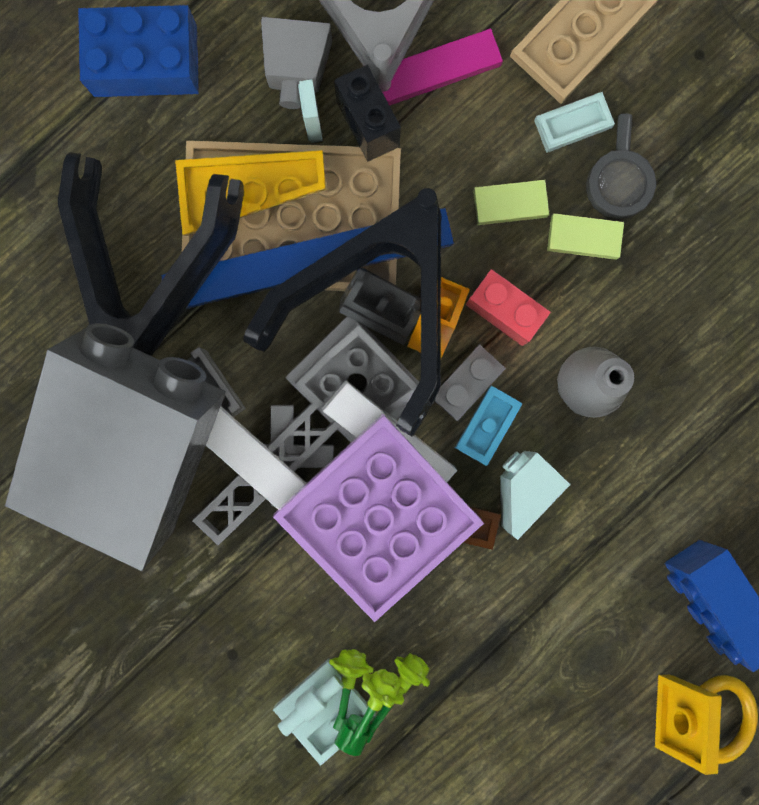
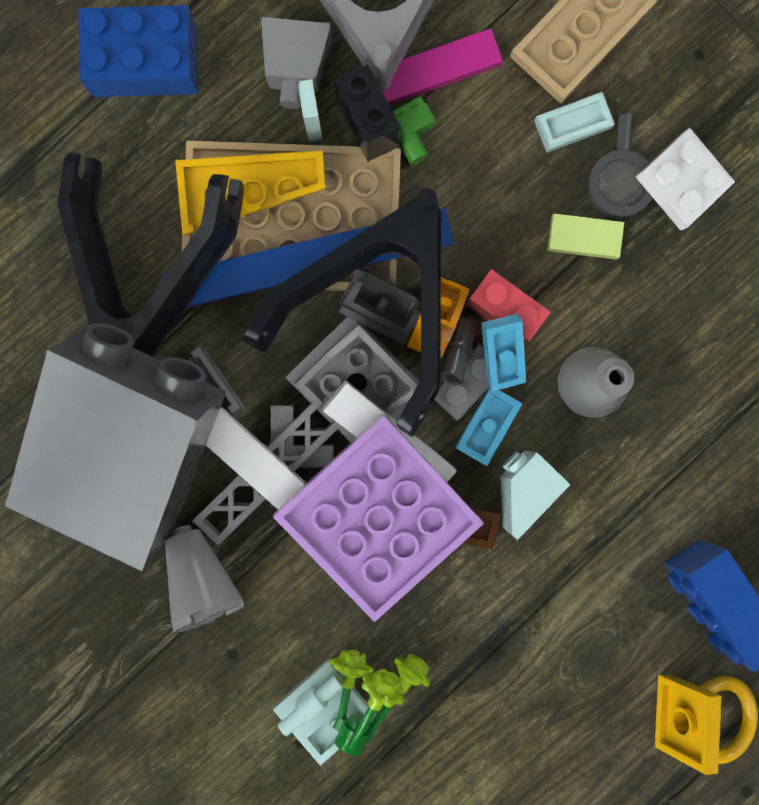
(197, 581): none -> light grey cone
(414, 120): none -> bright green piece
(459, 351): none -> dark grey axle
(504, 352): none -> medium azure plate
(511, 202): yellowish green tile -> none
(685, 179): none -> white plate

